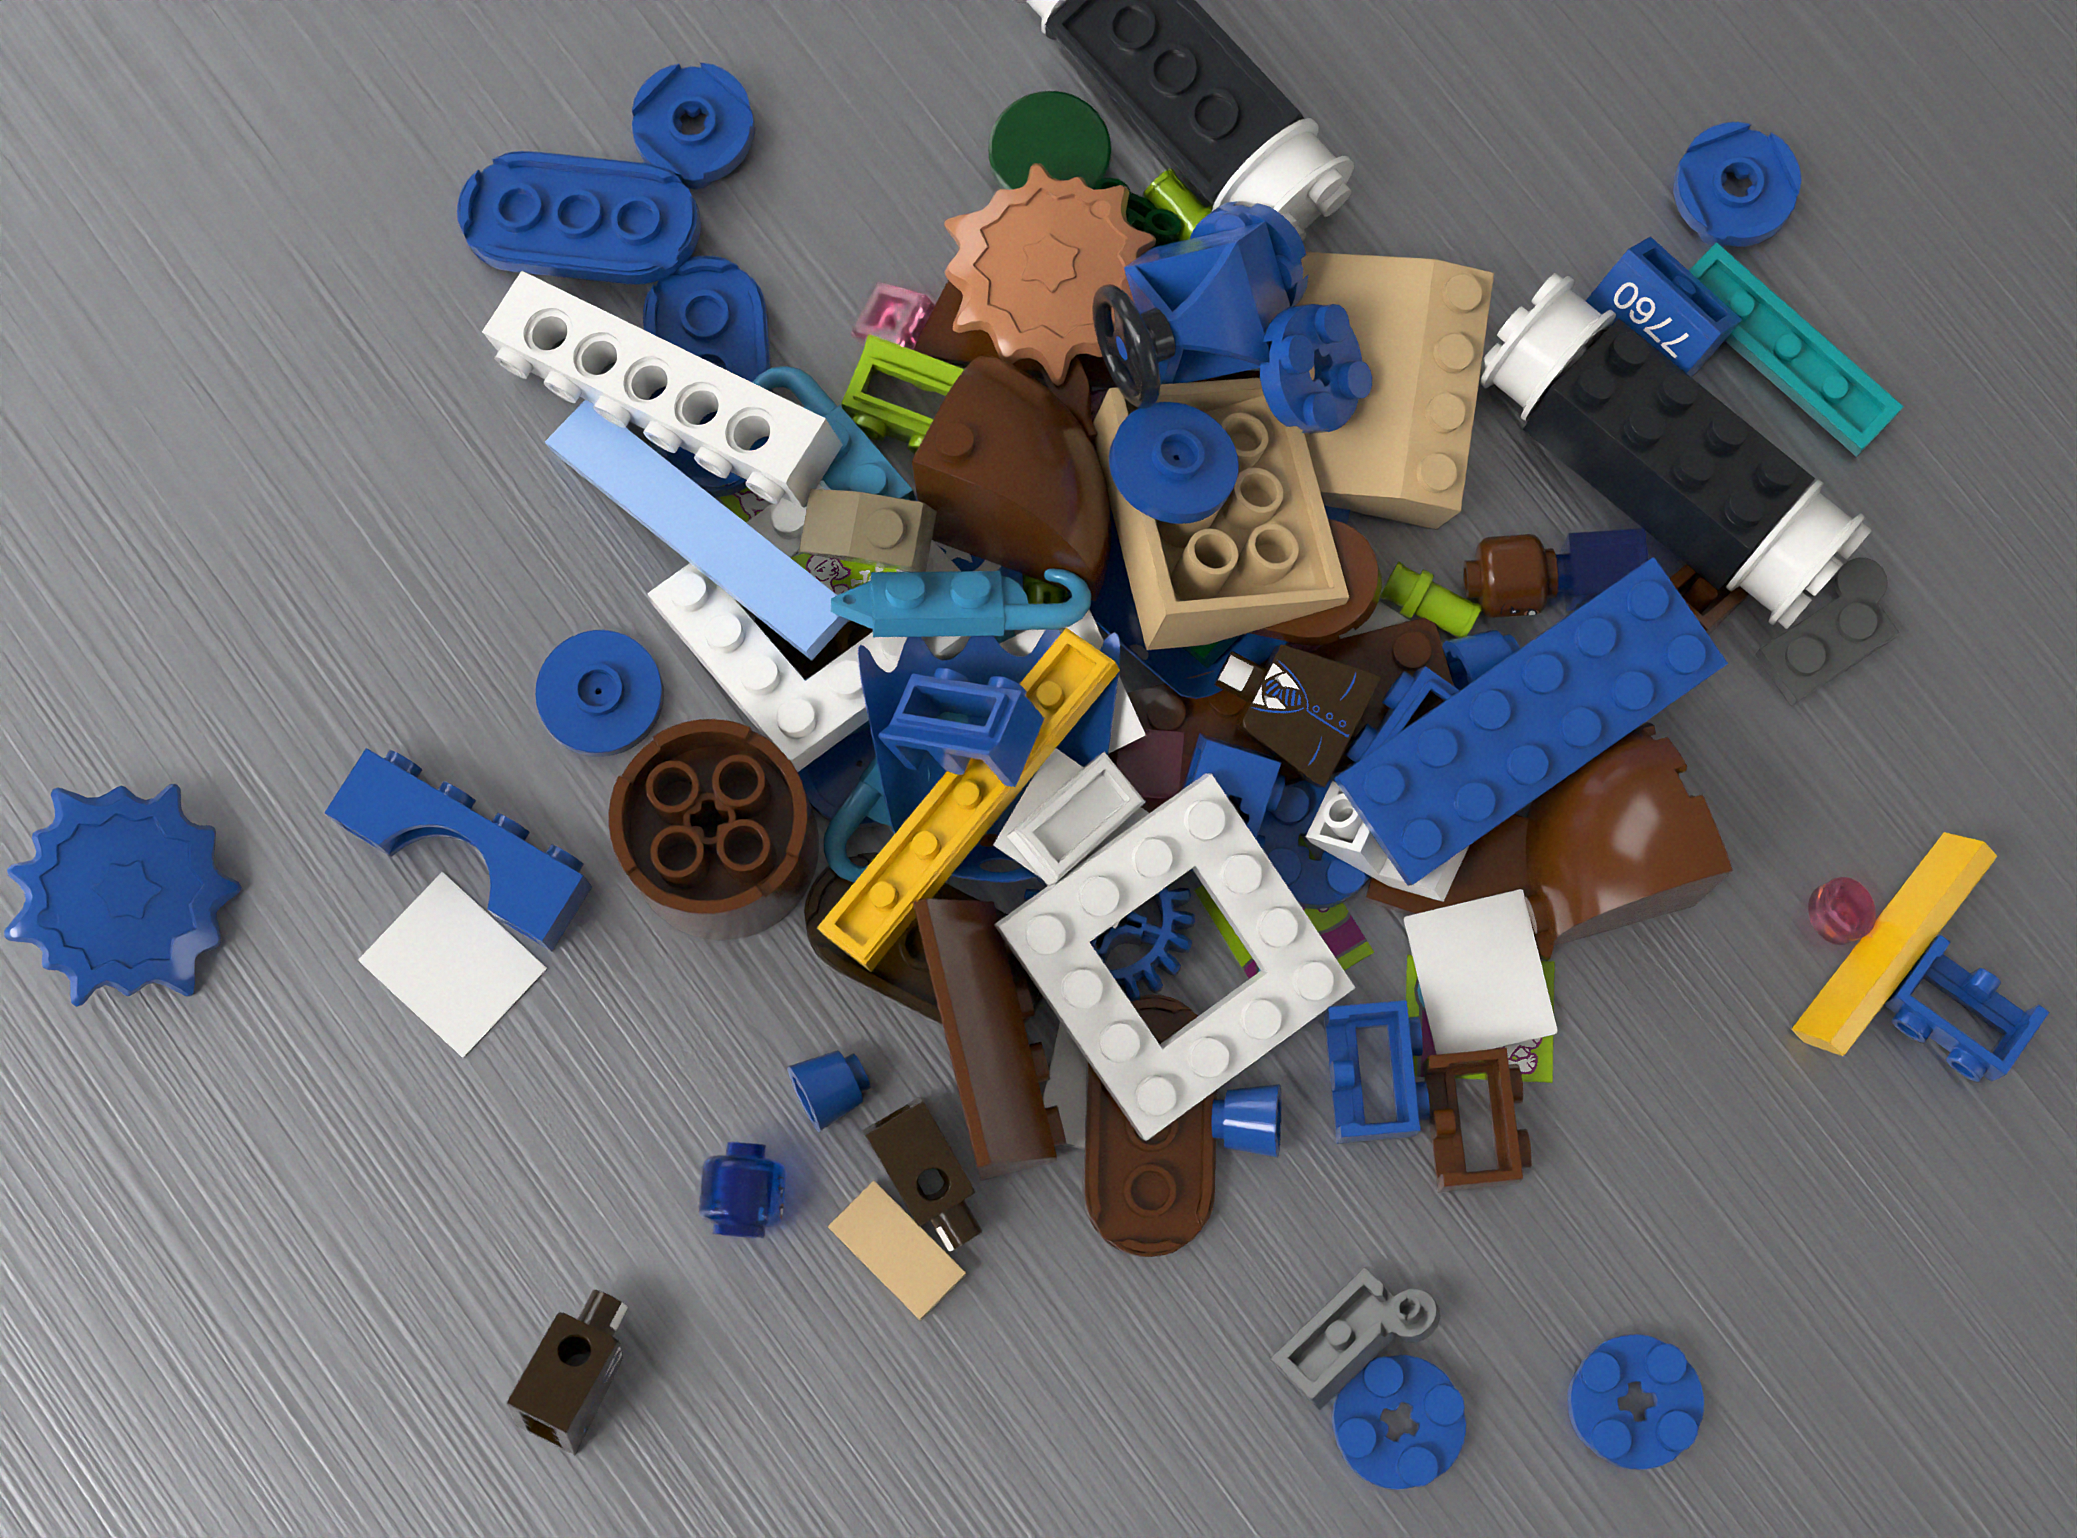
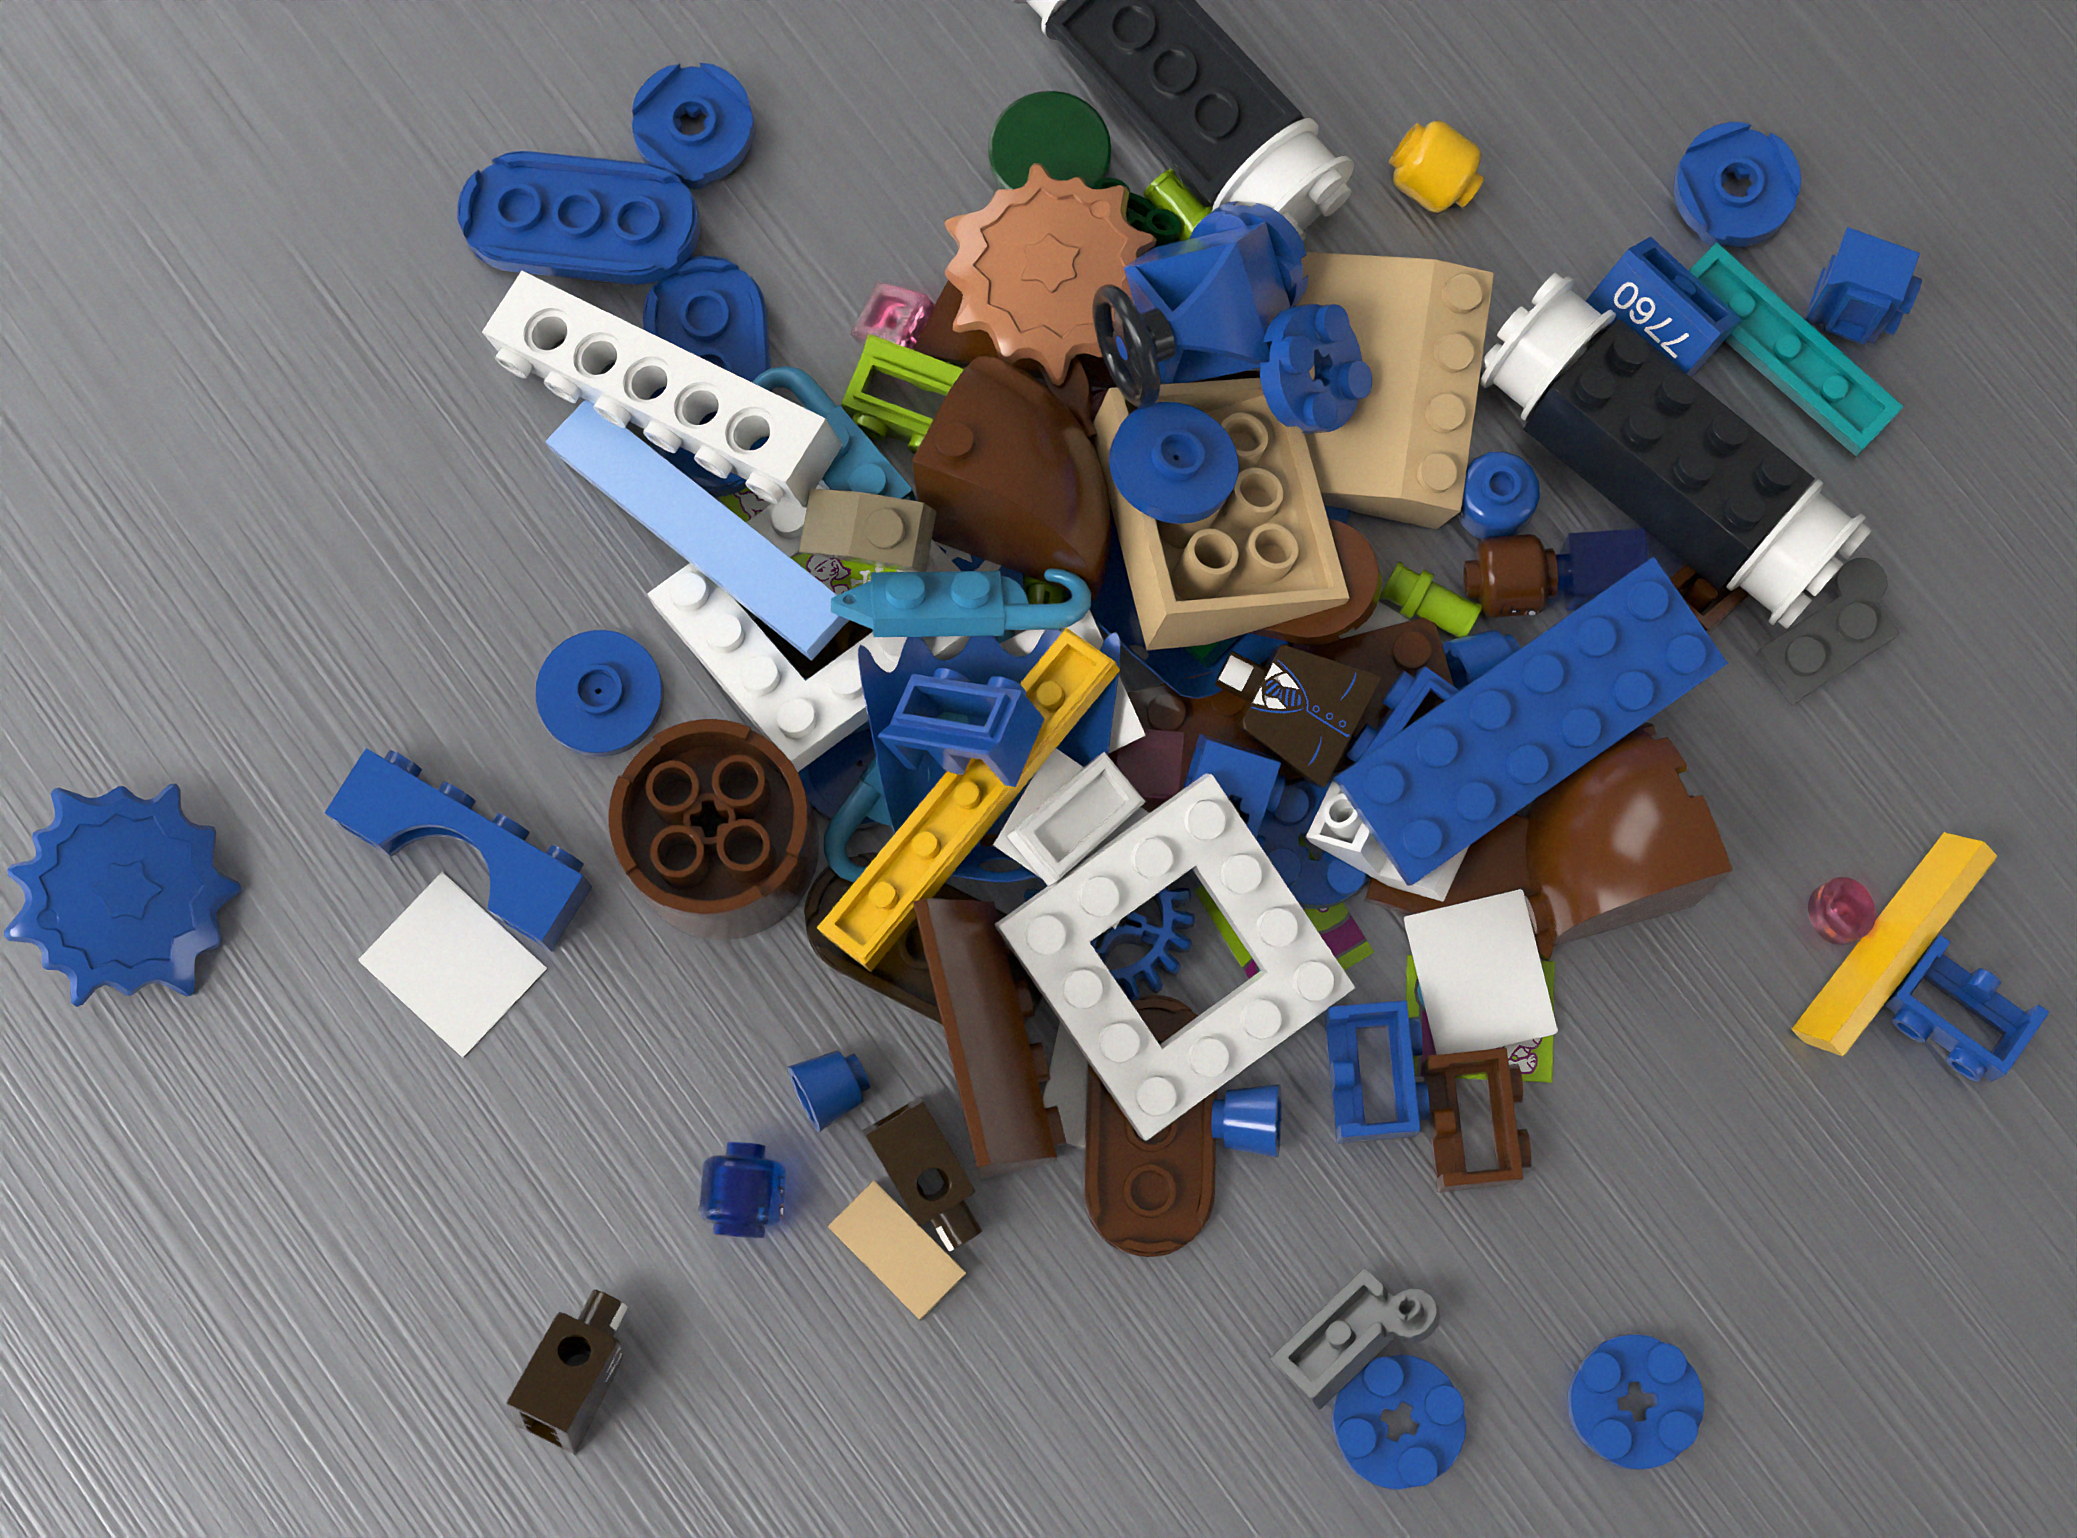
(1437, 166): none -> yellow head
(1498, 495): none -> blue head
(1864, 288): none -> blue window

